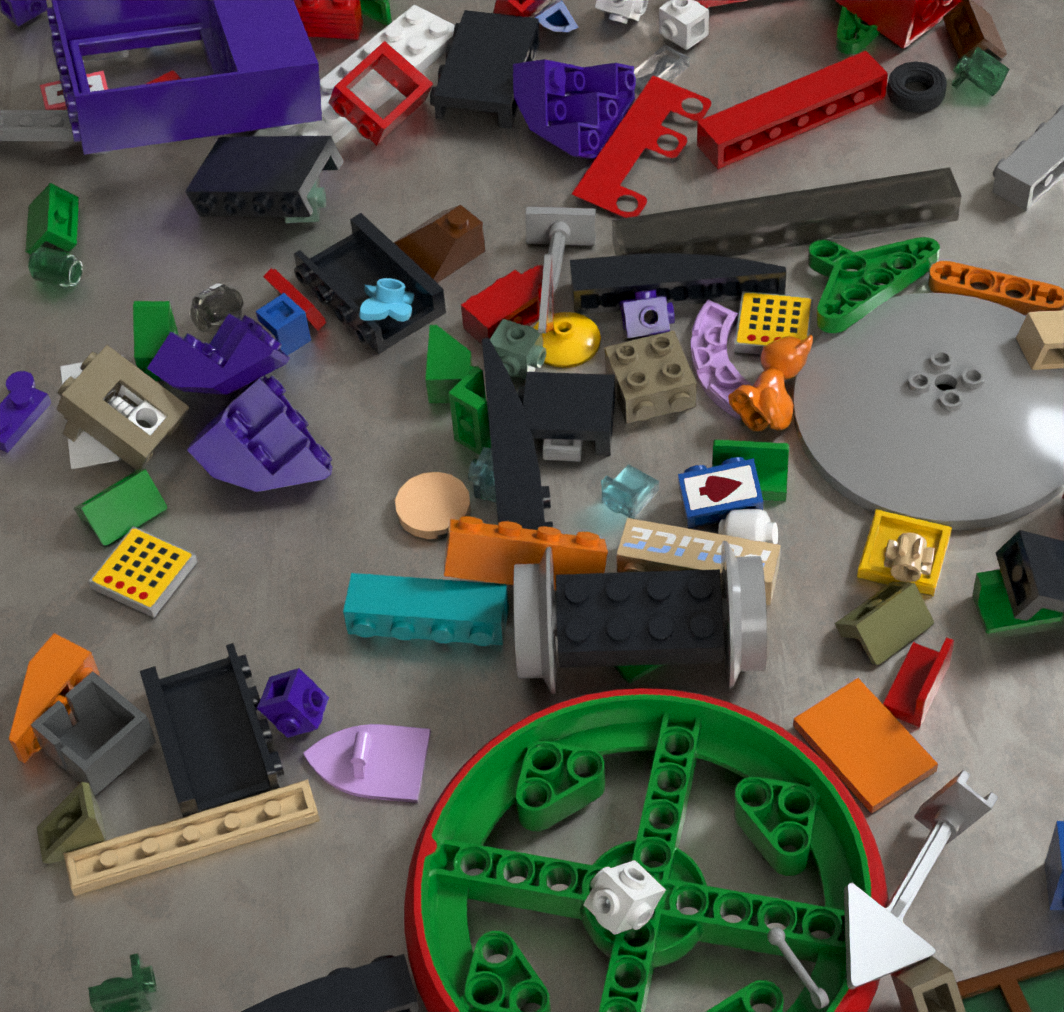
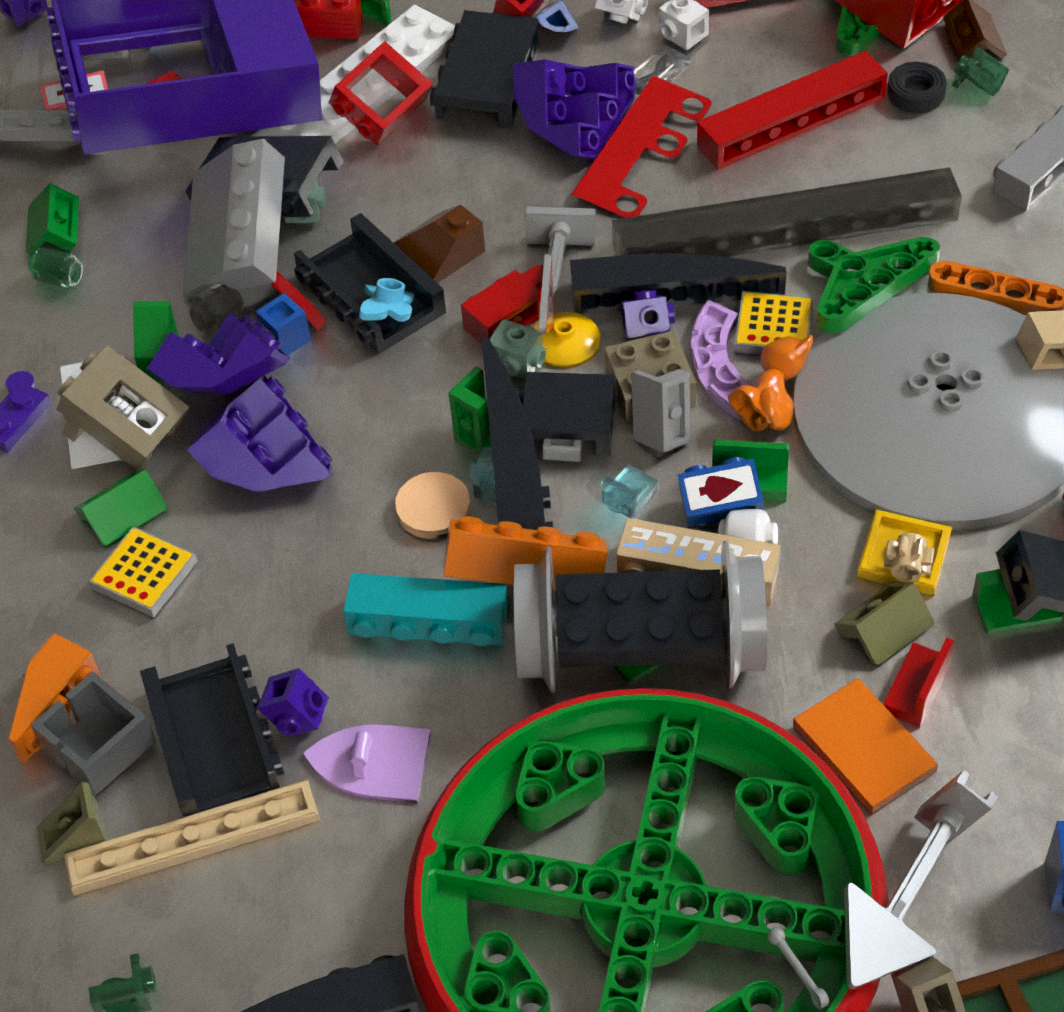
(235, 219): none -> light grey slope
(446, 364): green slope -> none
(623, 897): white brick -> none
(661, 409): none -> light grey panel

